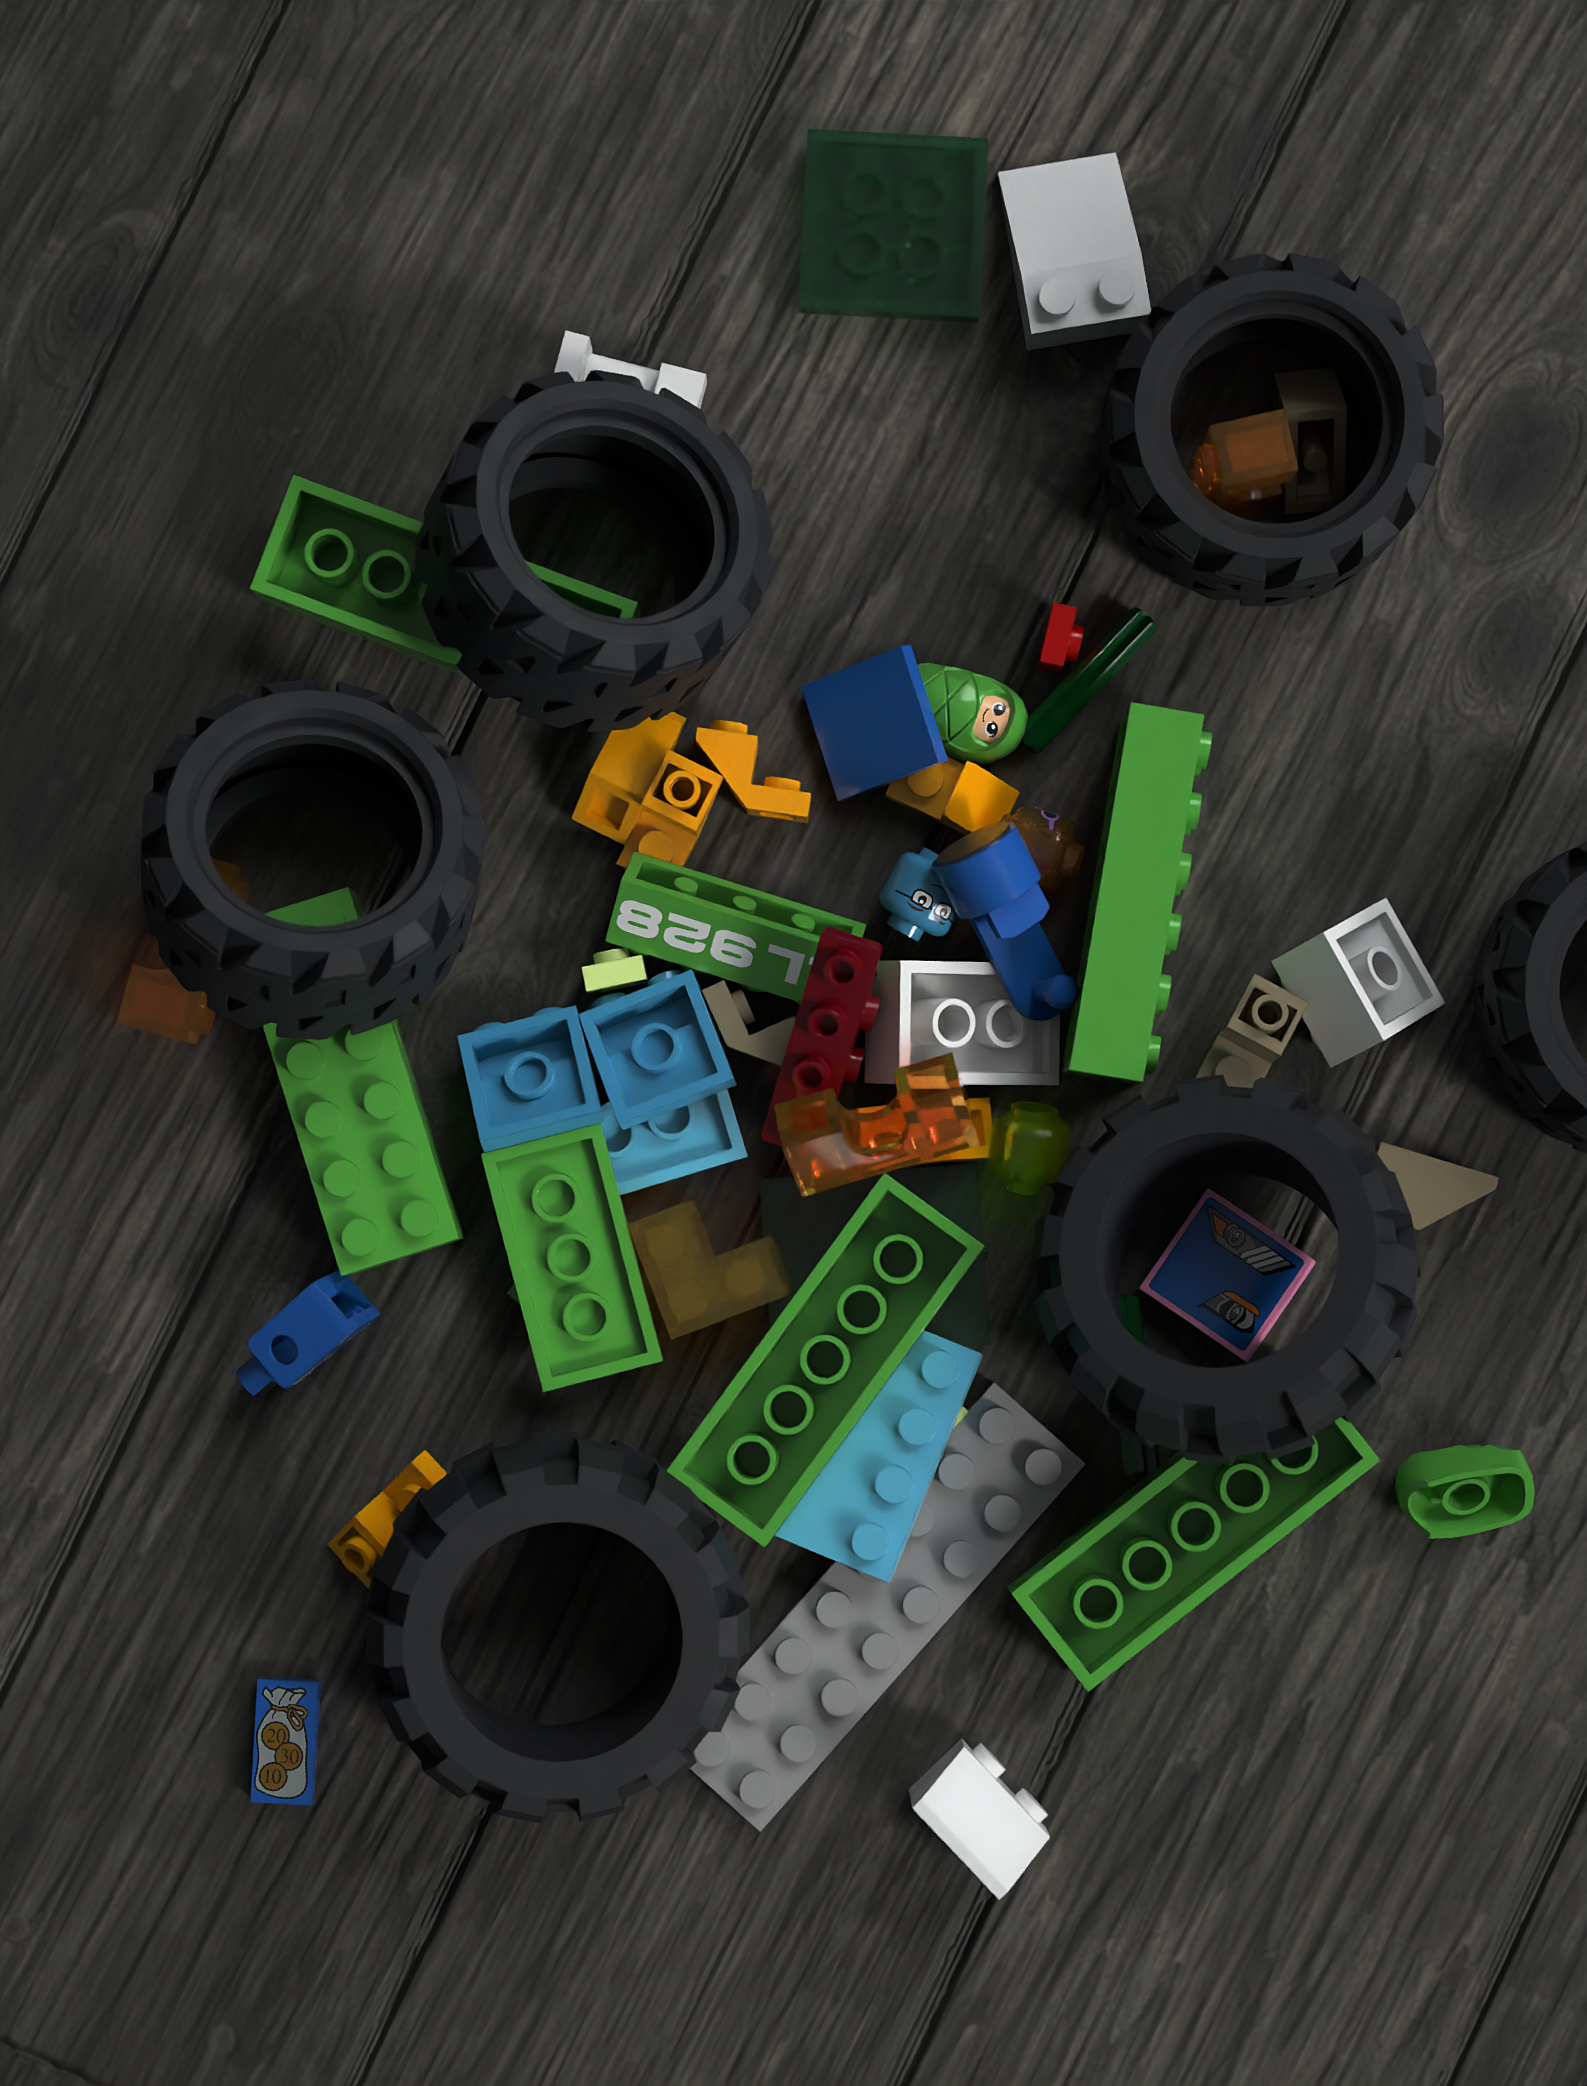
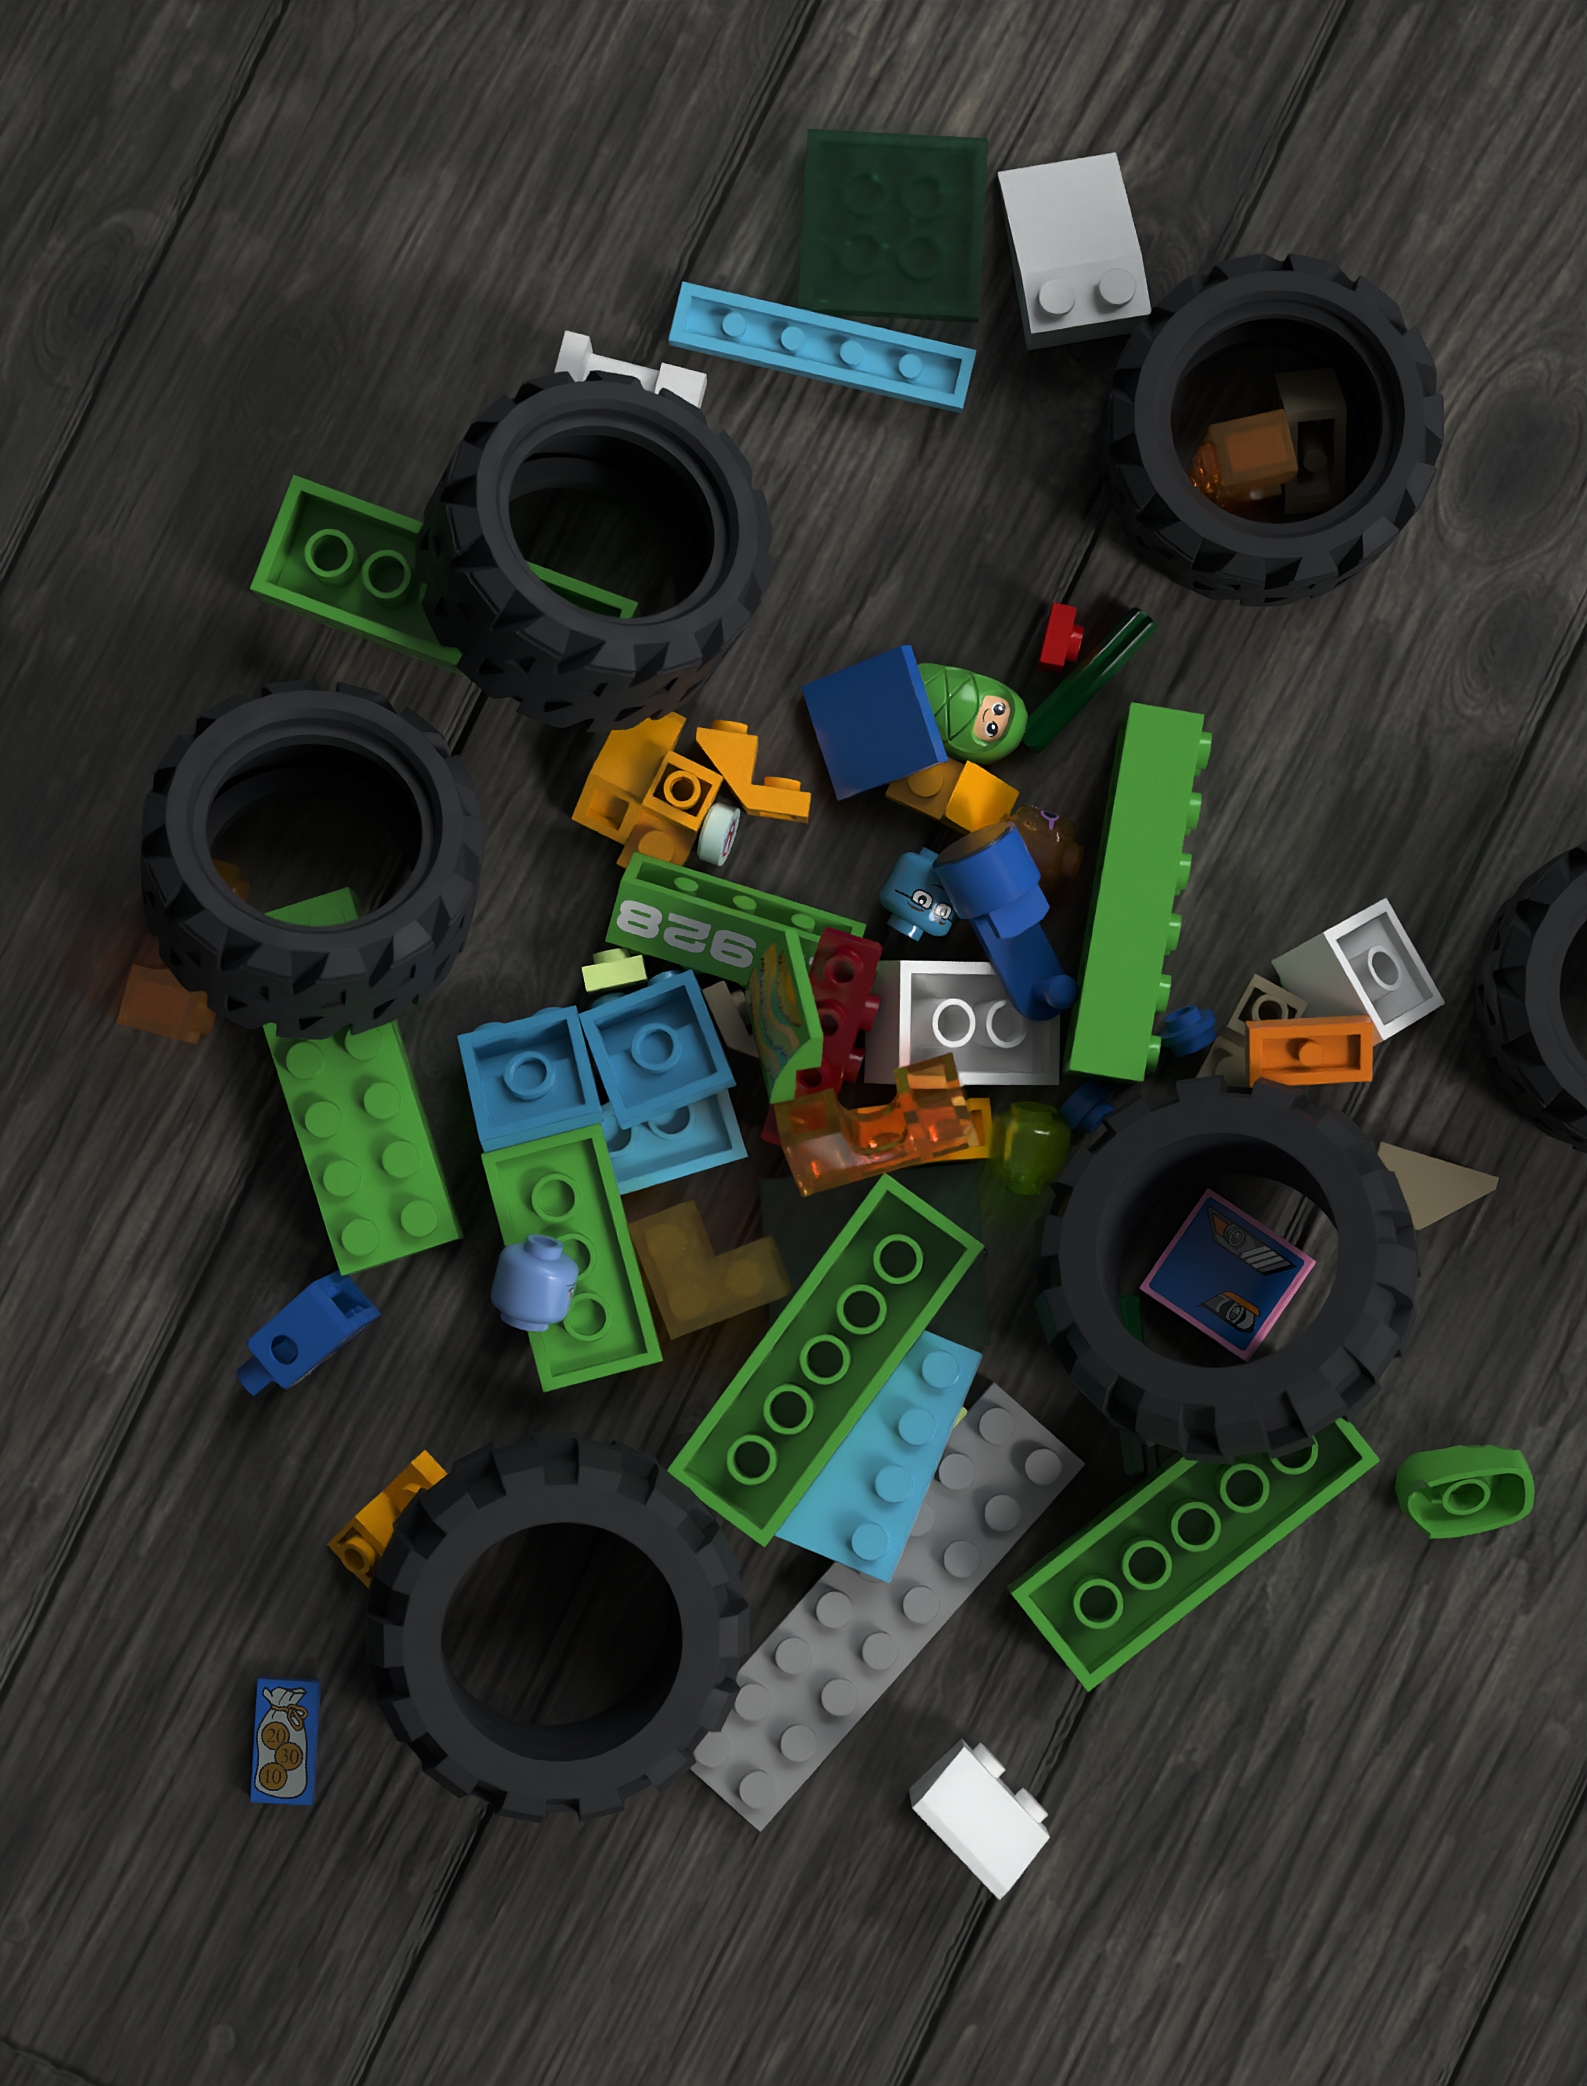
(534, 1283): none -> medium blue head
(718, 833): none -> light aqua tile
(783, 1015): none -> slope
(822, 347): none -> medium azure plate
(1088, 1106): none -> blue plate
(1188, 1030): none -> blue plate
(1309, 1050): none -> orange plate

